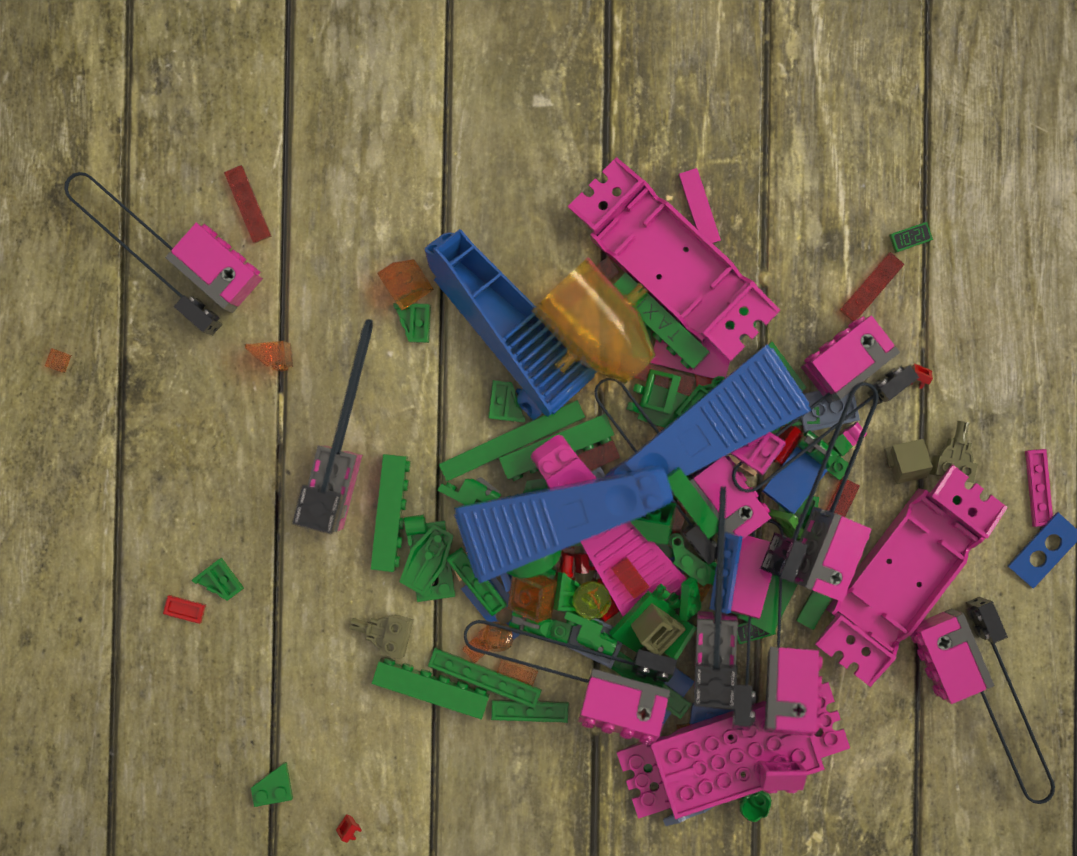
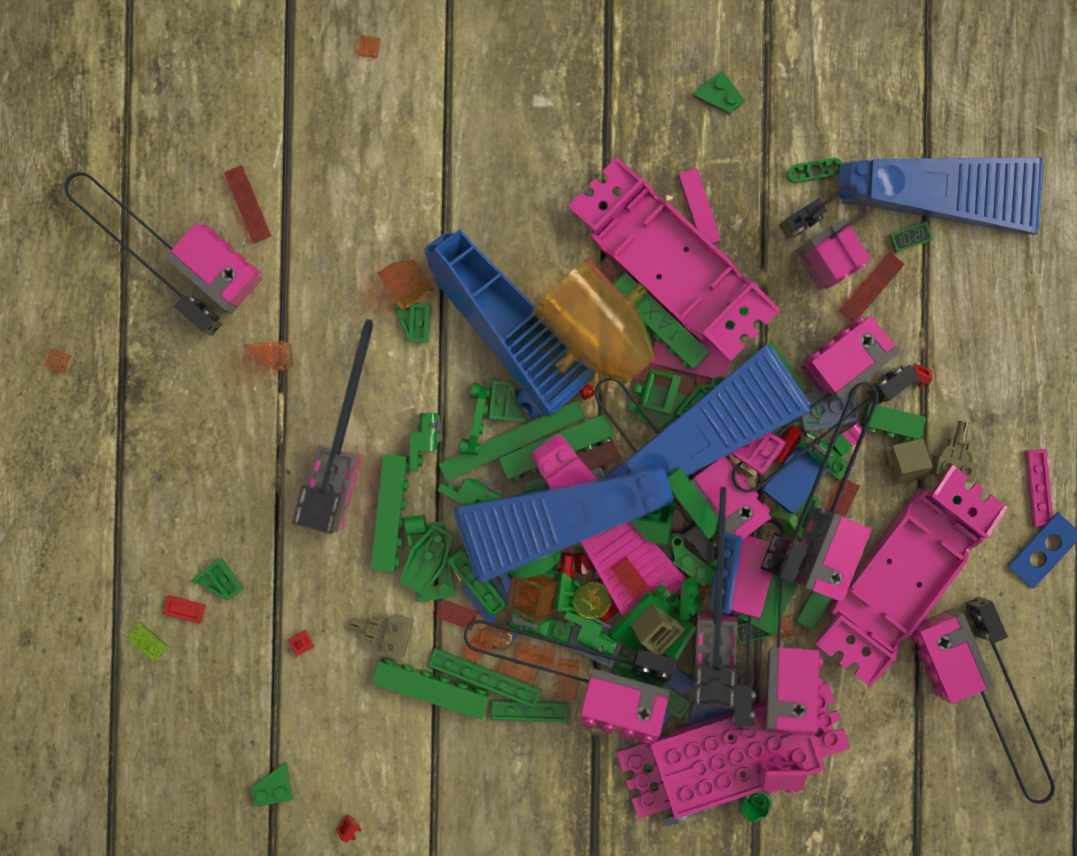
(147, 641): none -> clear neon green tile
(301, 643): none -> red tile
(369, 46): none -> clear orange tile
(426, 439): none -> green plate
(456, 614): none -> clear red tile
(481, 394): none -> green plate
(536, 655): none -> clear orange tile
(566, 686): none -> clear orange tile
(587, 391): none -> red hinge
(720, 93): none -> green wing
(787, 627): none -> clear orange tile
(800, 168): none -> green beam
(833, 252): none -> piece
(894, 422): none -> green brick
(963, 190): none -> blue brick

